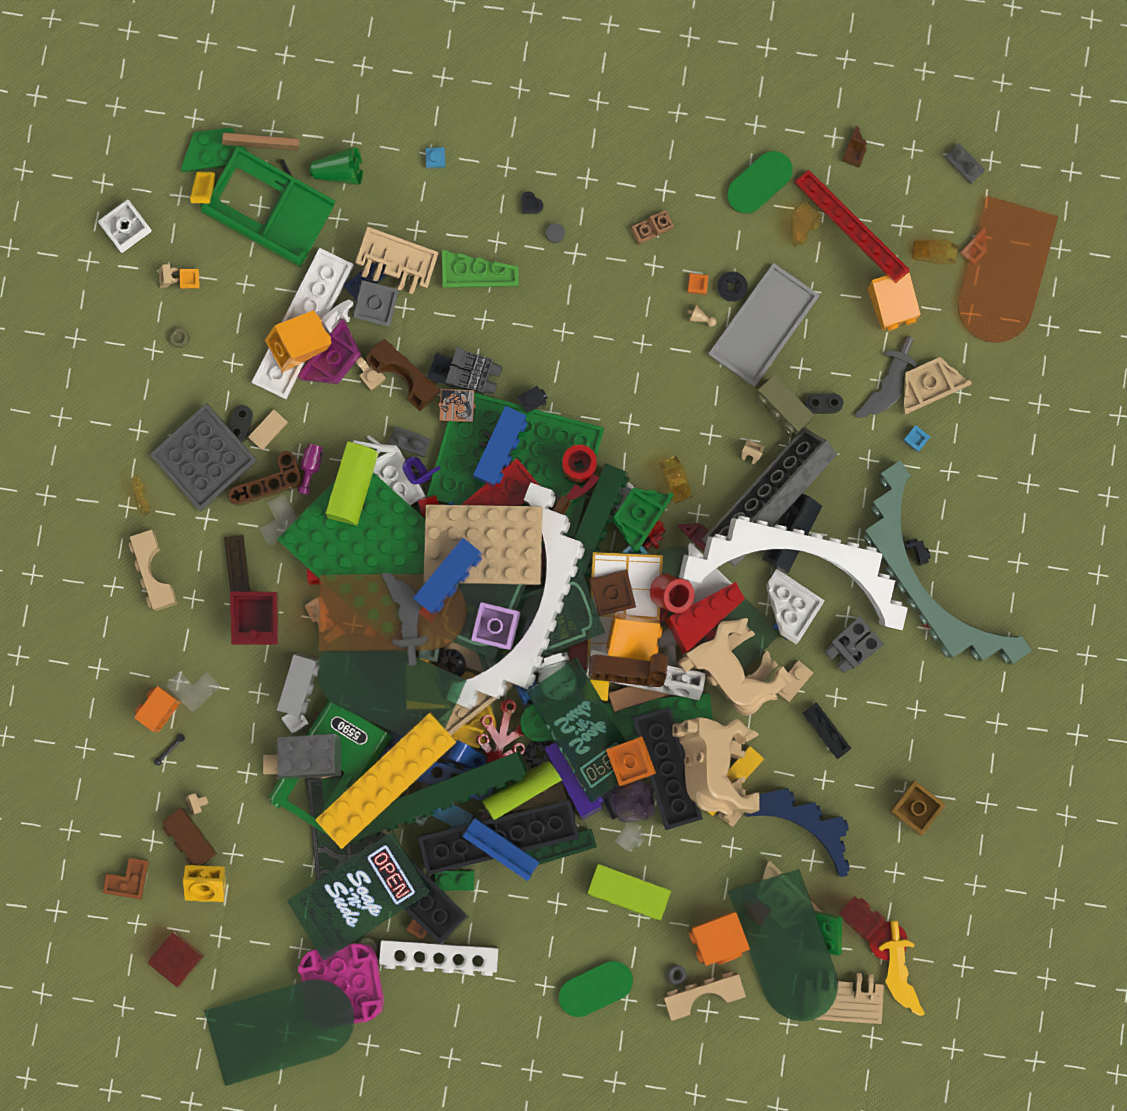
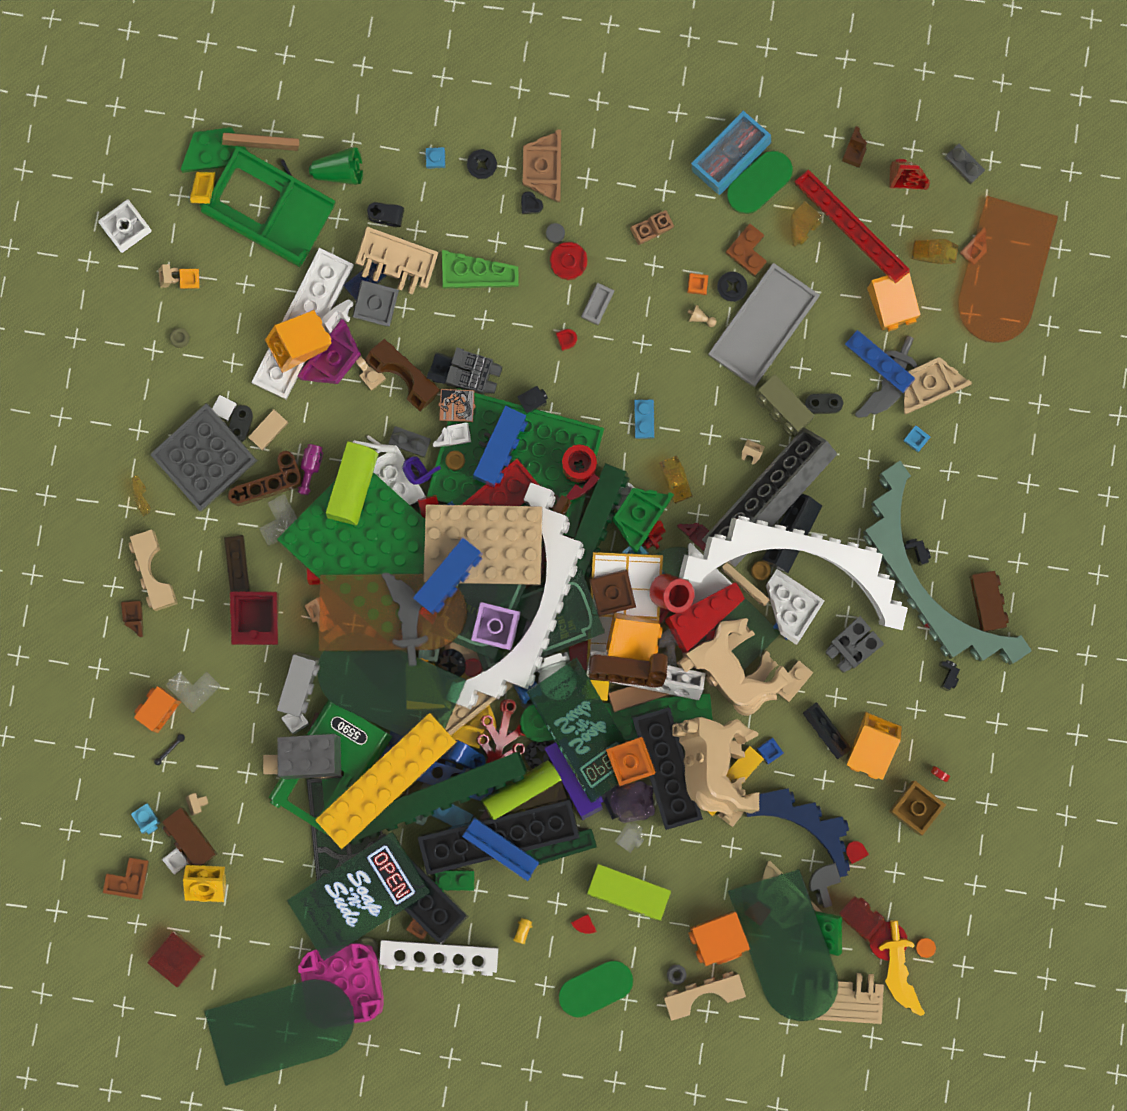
(133, 615): none -> reddish brown slope
(146, 819): none -> medium azure bracket
(175, 861): none -> white tile
(224, 407): none -> white tile
(388, 214): none -> black piece
(454, 435): none -> white slope
(455, 460): none -> pearl gold tile
(473, 667): none -> red tile
(481, 155): none -> black gear
(522, 931): none -> yellow pin
(543, 165): none -> medium nougat wing
(567, 339): none -> red tile
(568, 260): none -> red tile
(584, 925): none -> red tile
(597, 304): none -> light grey tile
(644, 419): none -> dark azure plate
(731, 152): none -> brick
(743, 253): none -> dark orange plate
(745, 584): none -> tan tile
(760, 570): none -> pearl gold tile
(770, 750): none -> blue tile
(820, 879): none -> dark grey brick
(855, 851): none -> red tile
(874, 746): none -> light orange slope
(880, 361): none -> blue plate
(907, 175): none -> red wedge
(925, 947): none -> orange tile
(940, 774): none -> red tile
(951, 678): none -> black bracket
(988, 601): none -> reddish brown brick

